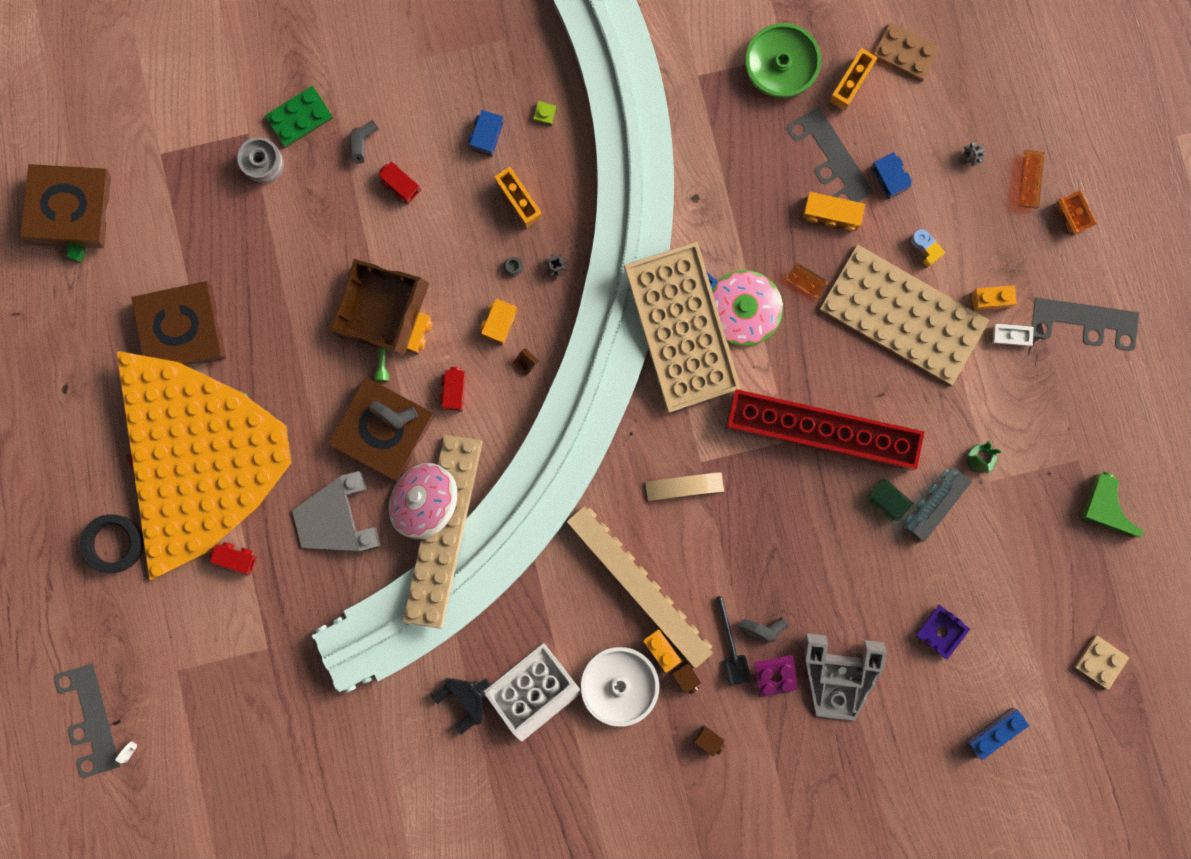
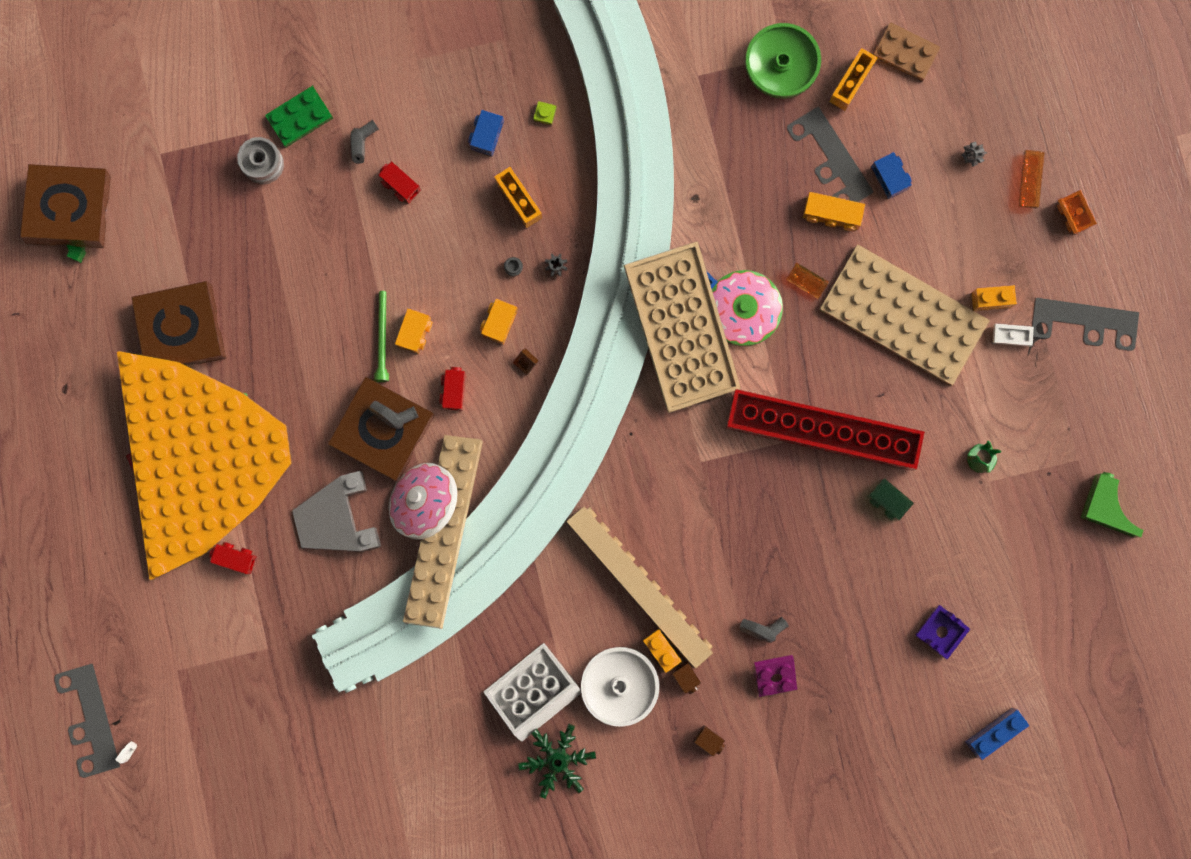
(88, 539): black tyre -> none
(379, 307): reddish brown tile -> none
(469, 695): black connector -> none
(554, 754): none -> dark green piece
(684, 486): tan slope -> none
(736, 666): black piece -> none
(841, 682): light grey wedge -> none
(928, 246): leg -> none
(937, 504): piece -> none
(1101, 662): tan plate -> none

